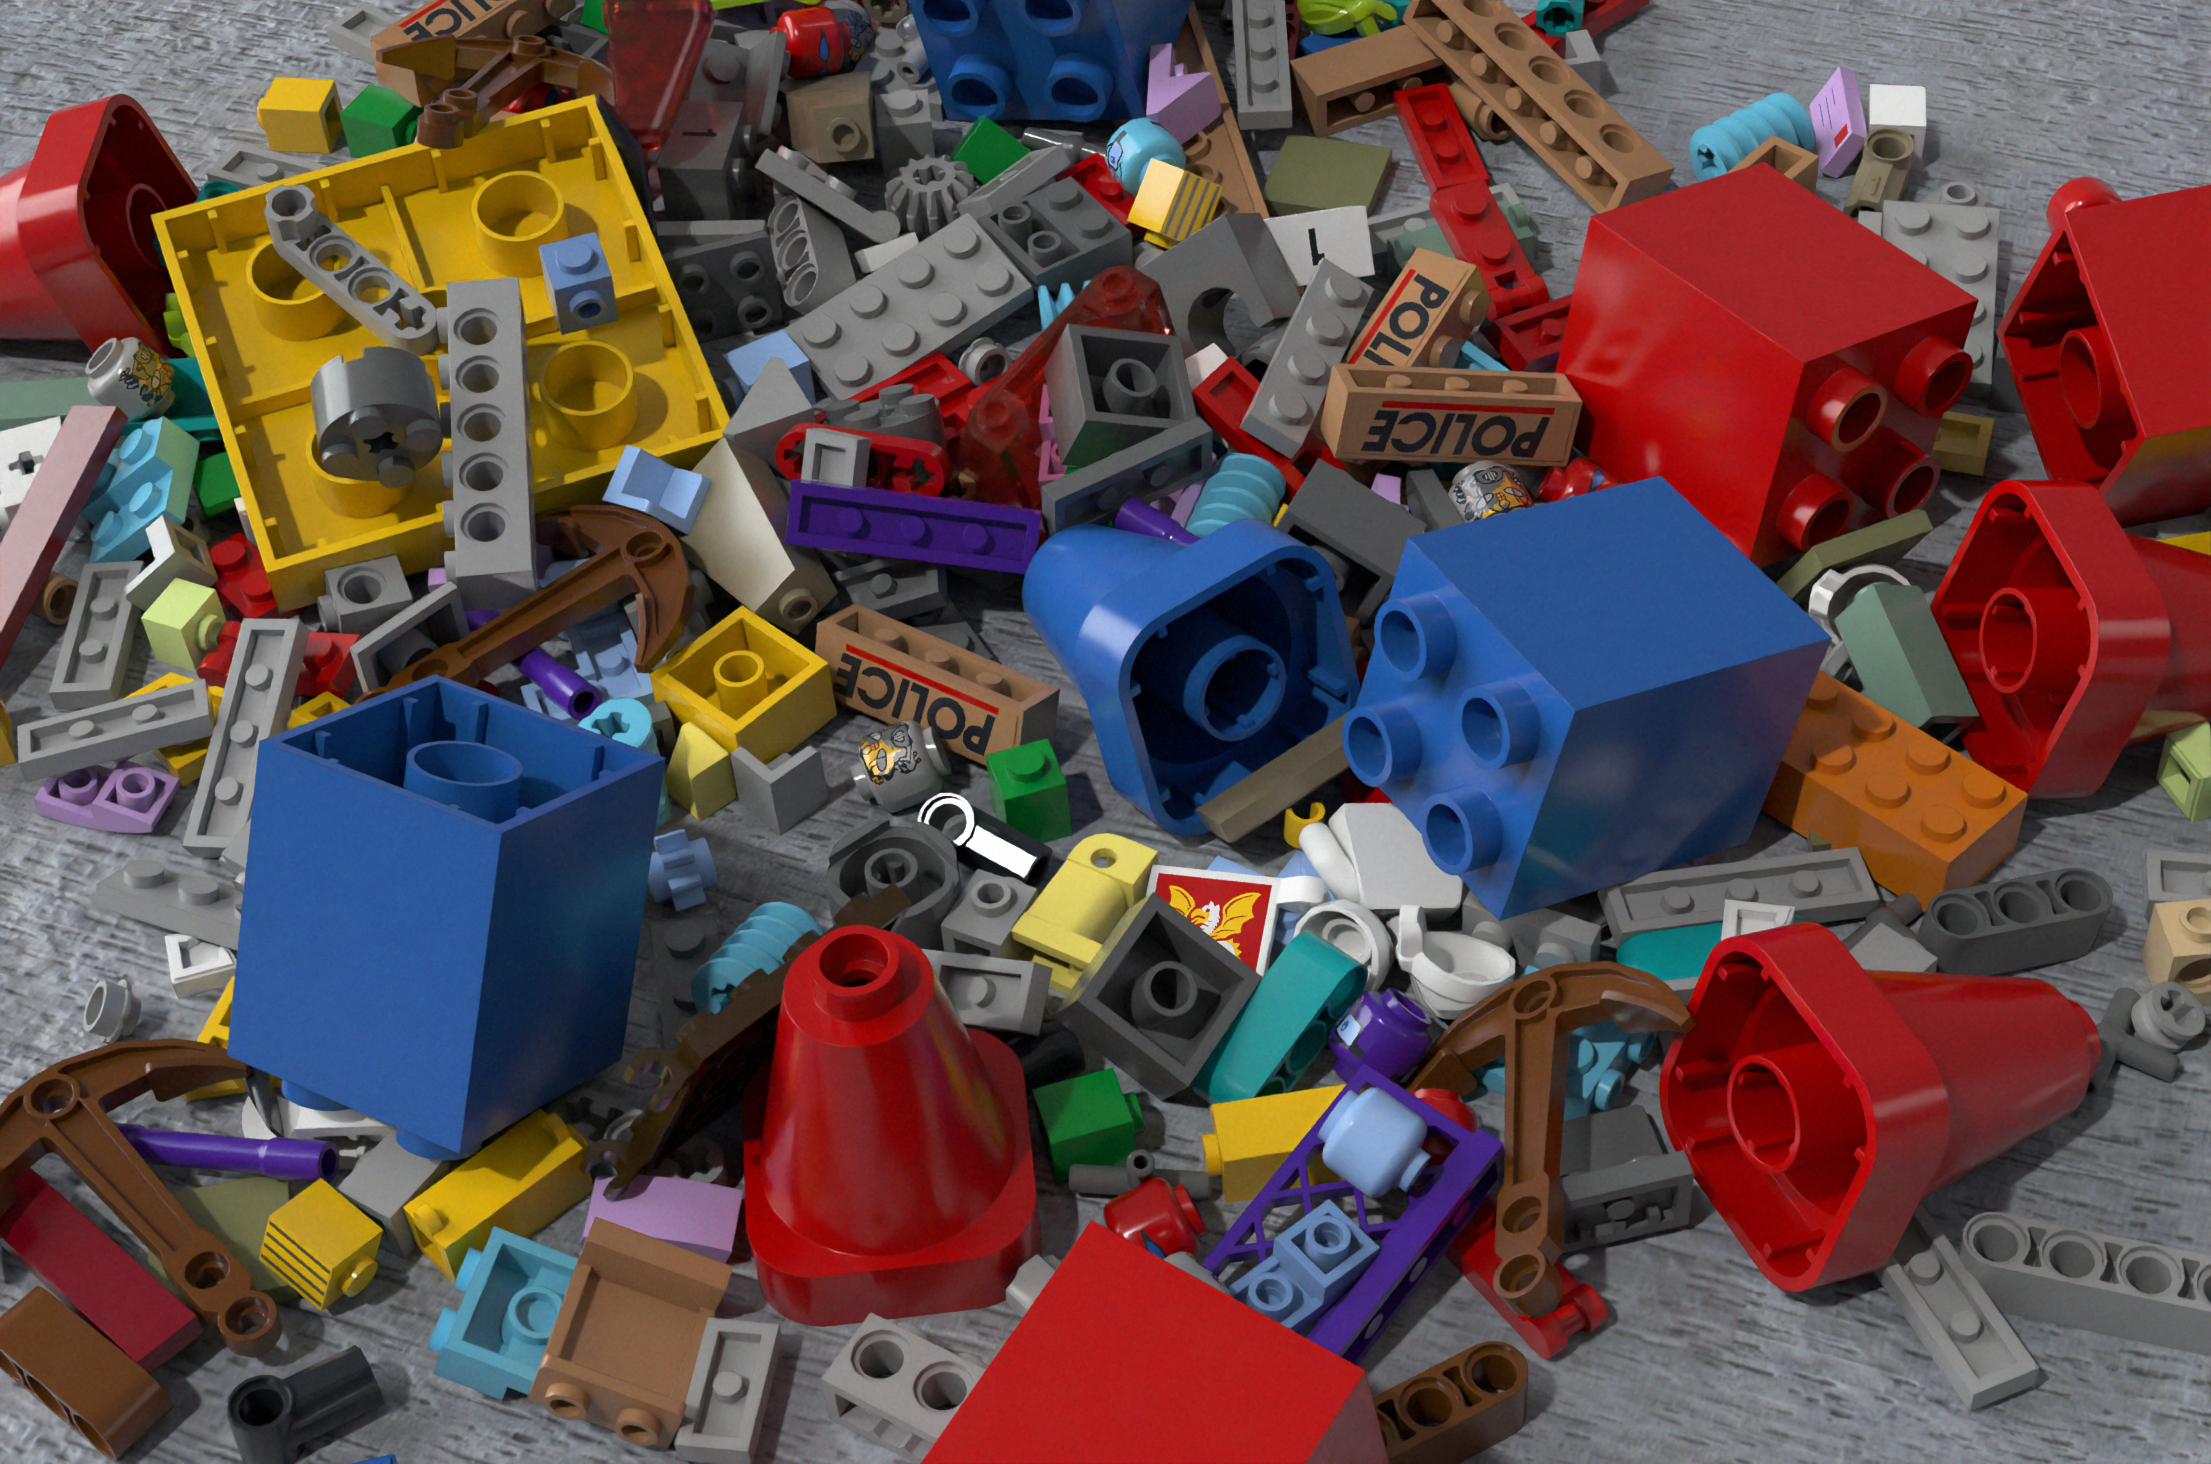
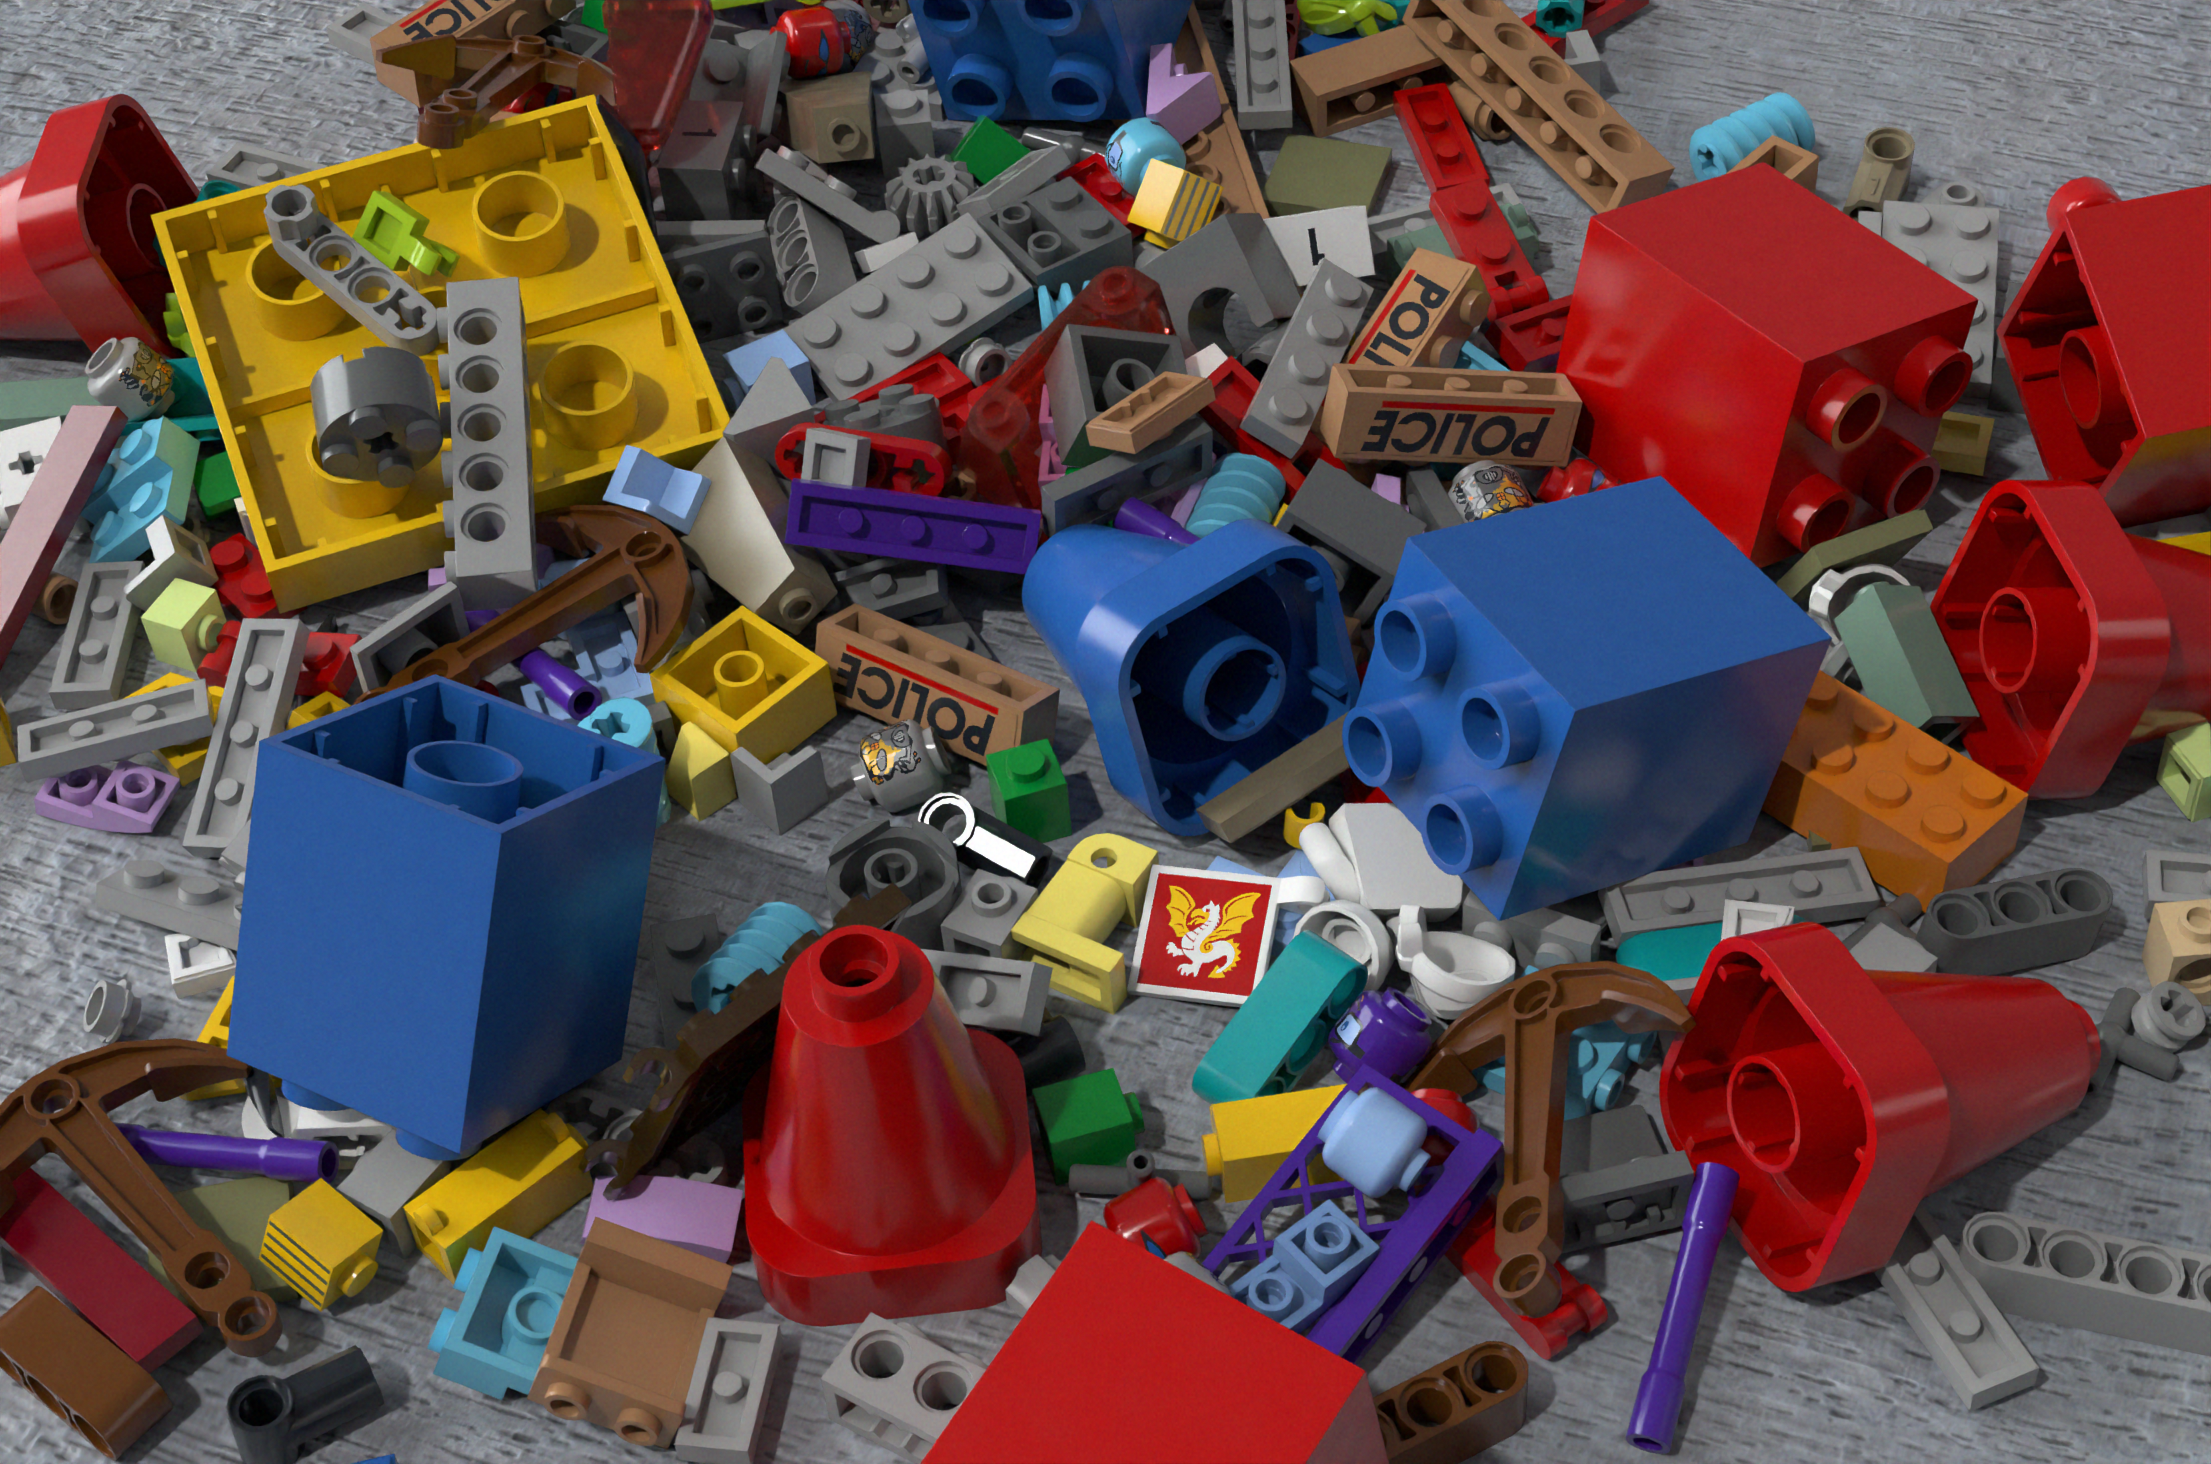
(301, 115): yellow brick -> none
(363, 595): light grey brick -> none
(379, 121): green brick -> none
(396, 238): none -> lime plate
(578, 283): medium blue brick -> none
(681, 870): light blue gear -> none
(1150, 412): none -> medium nougat plate
(1157, 997): dark grey brick -> none
(1663, 1383): none -> dark purple piece
(1838, 122): lavender tile -> none
(1899, 108): white panel -> none

